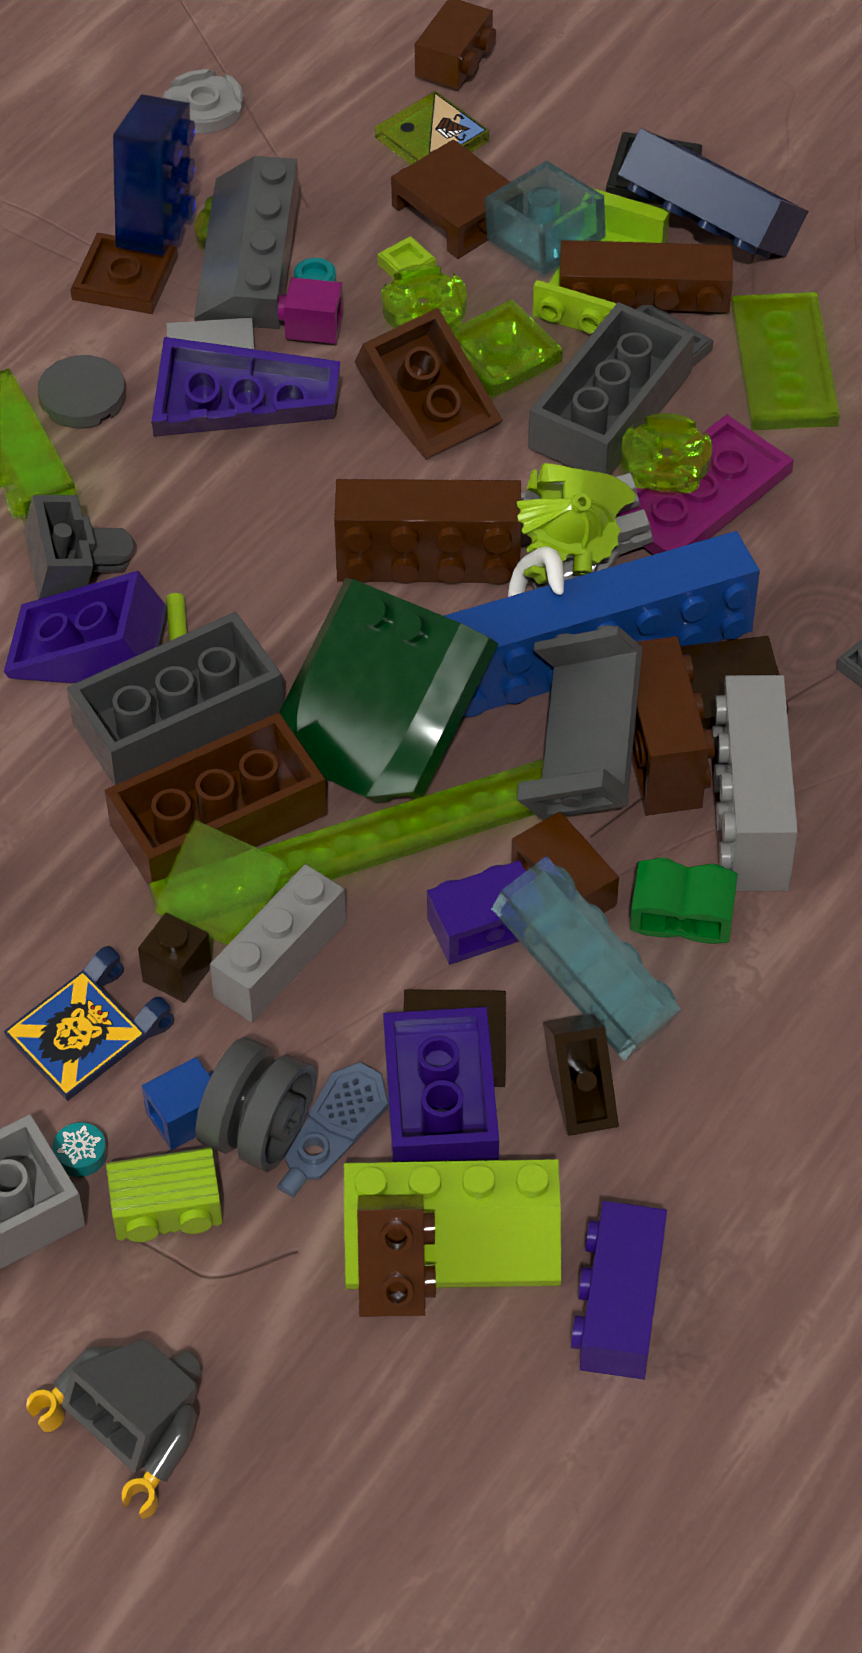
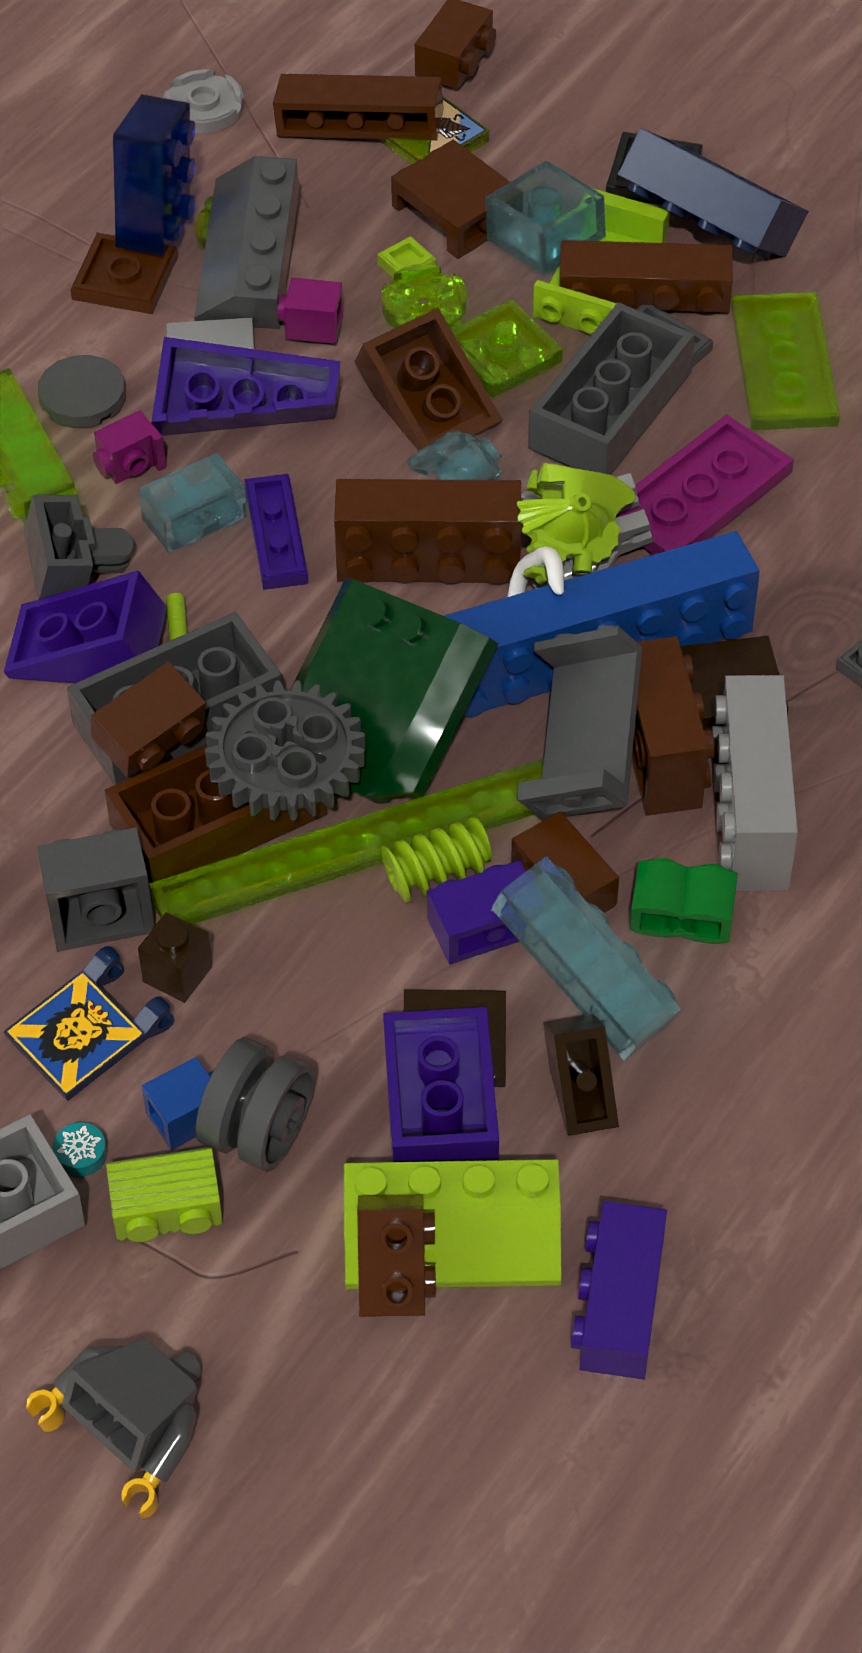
(96, 888): none -> dark grey brick
(128, 448): none -> magenta brick
(148, 720): none -> reddish brown brick
(192, 502): none -> clear light blue brick
(218, 883): clear neon green plate -> none
(276, 531): none -> dark purple tile
(278, 943): light grey brick -> none
(285, 750): none -> dark grey gear
(315, 269): teal tile -> none
(329, 1132): sand blue piece -> none
(358, 106): none -> reddish brown brick
(436, 858): none -> lime piece
(458, 458): none -> clear light blue head
(658, 472): clear neon green plate -> none

